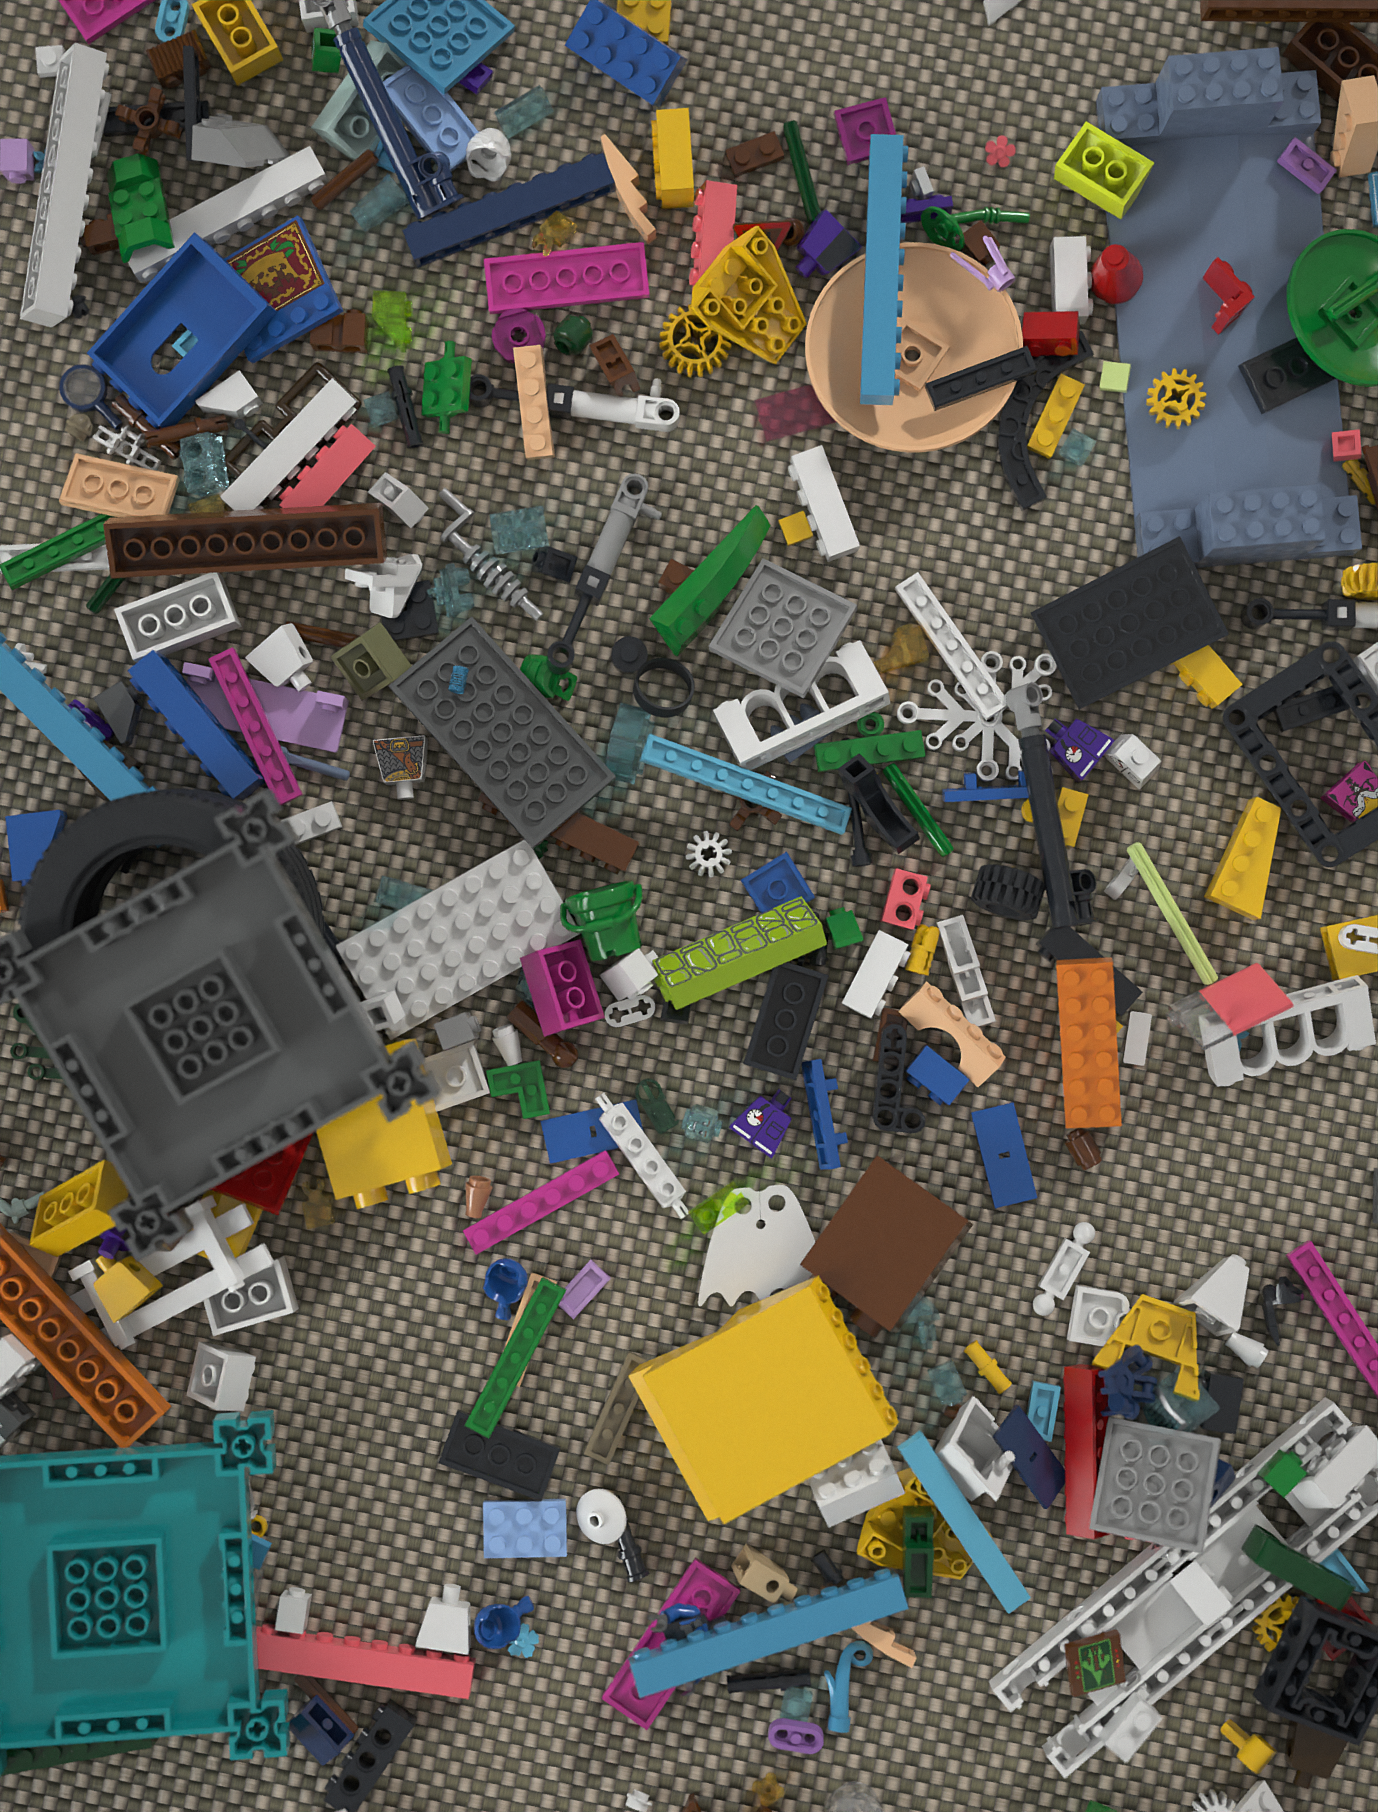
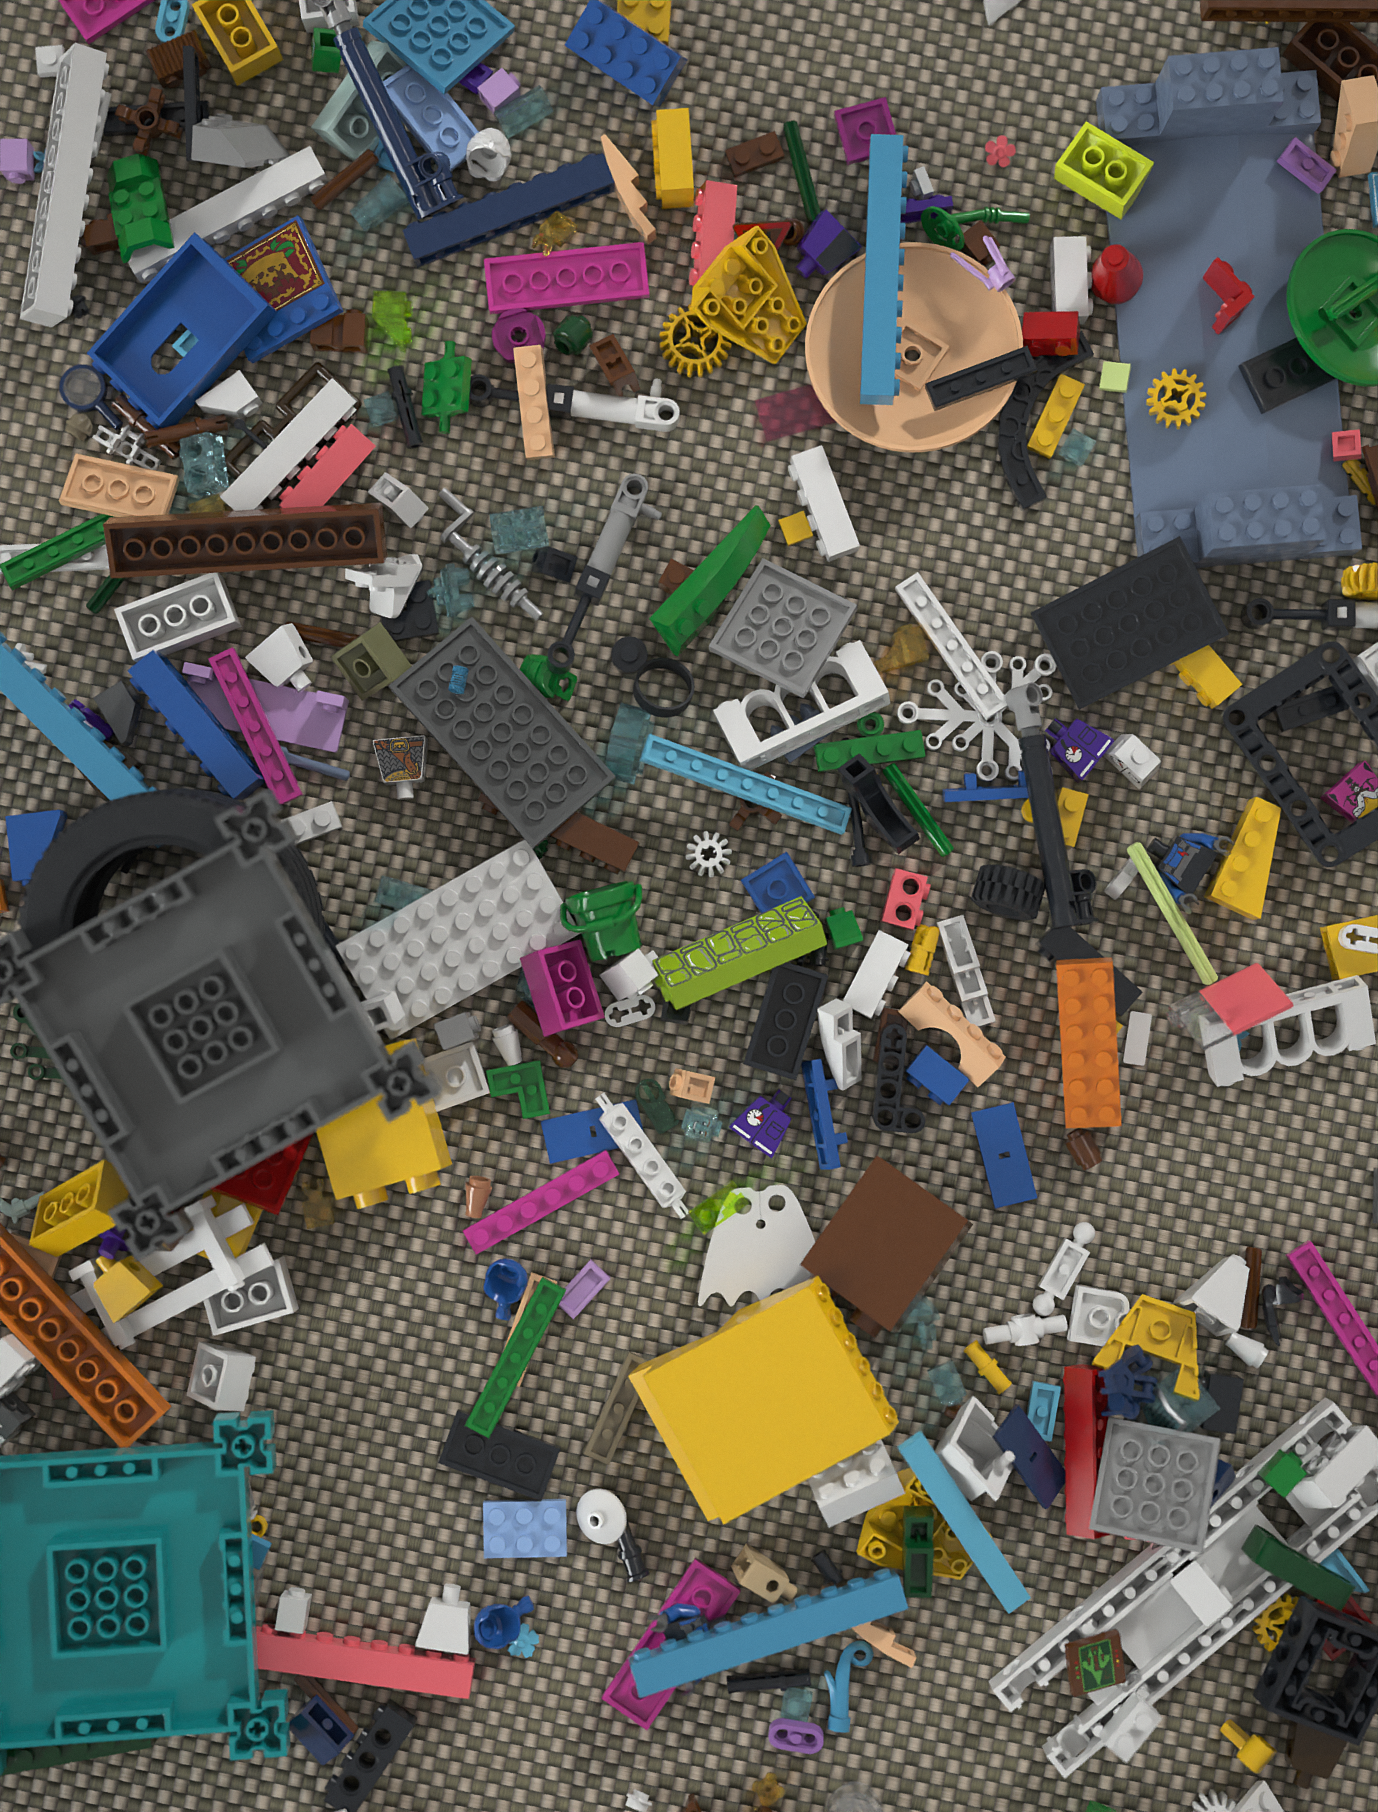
(499, 90): none -> lavender brick
(691, 1085): none -> light nougat bracket
(840, 1042): none -> white slope
(1025, 1329): none -> white pin
(1186, 862): none -> torso
(1250, 1308): none -> reddish brown axle

